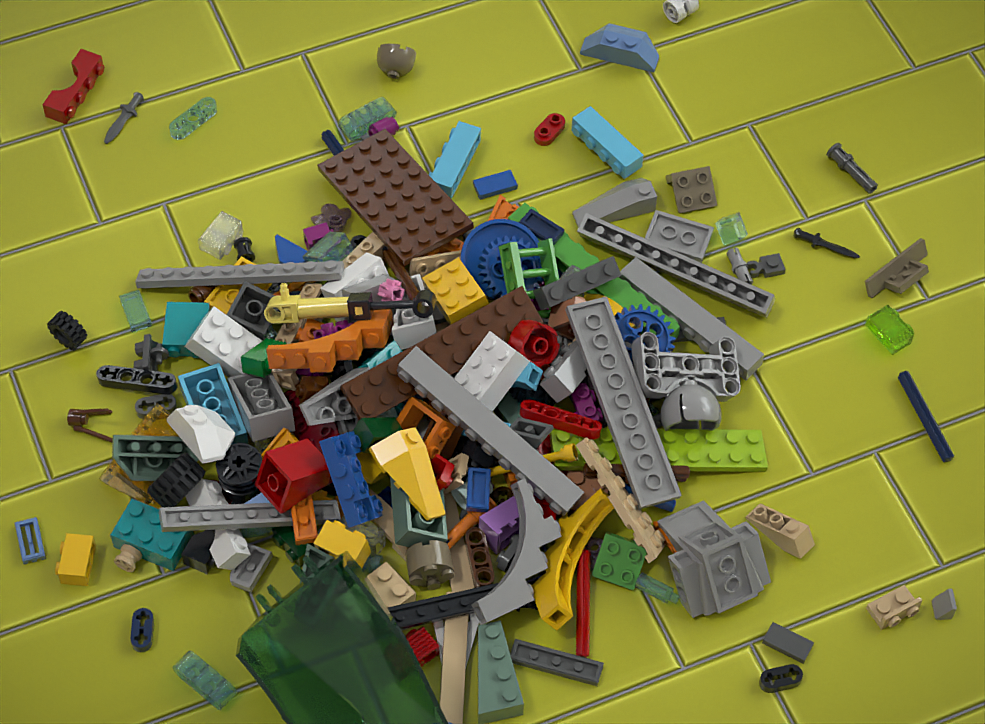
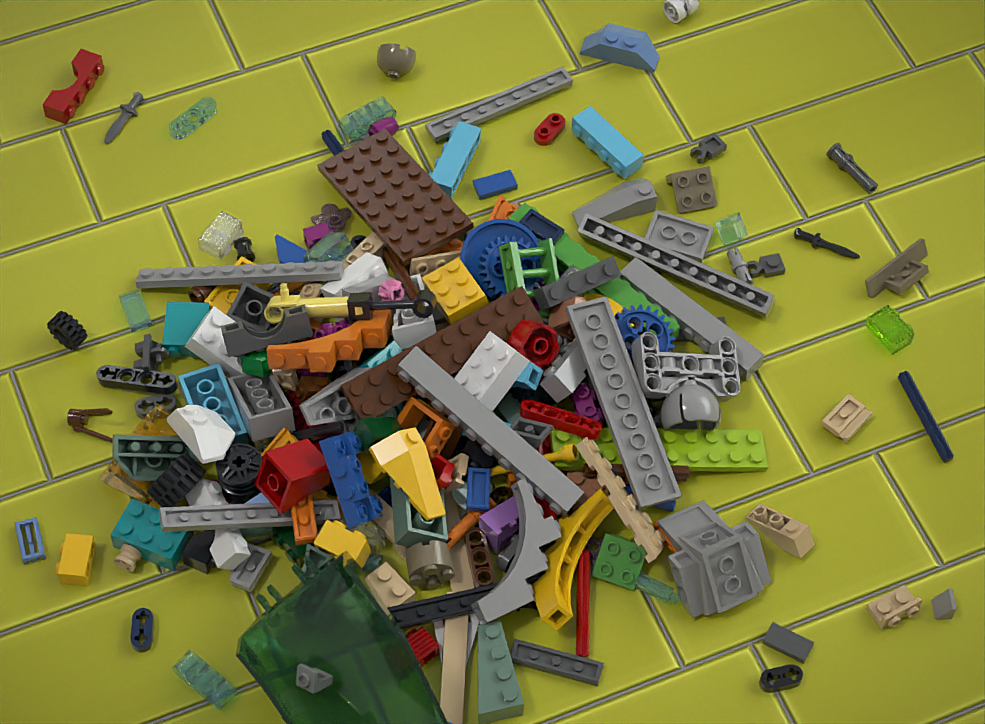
(241, 339): none -> dark grey arch
(312, 679): none -> light grey bracket
(320, 431): none -> black axle
(500, 103): none -> light grey plate
(709, 146): none -> dark grey plate
(846, 418): none -> tan plate

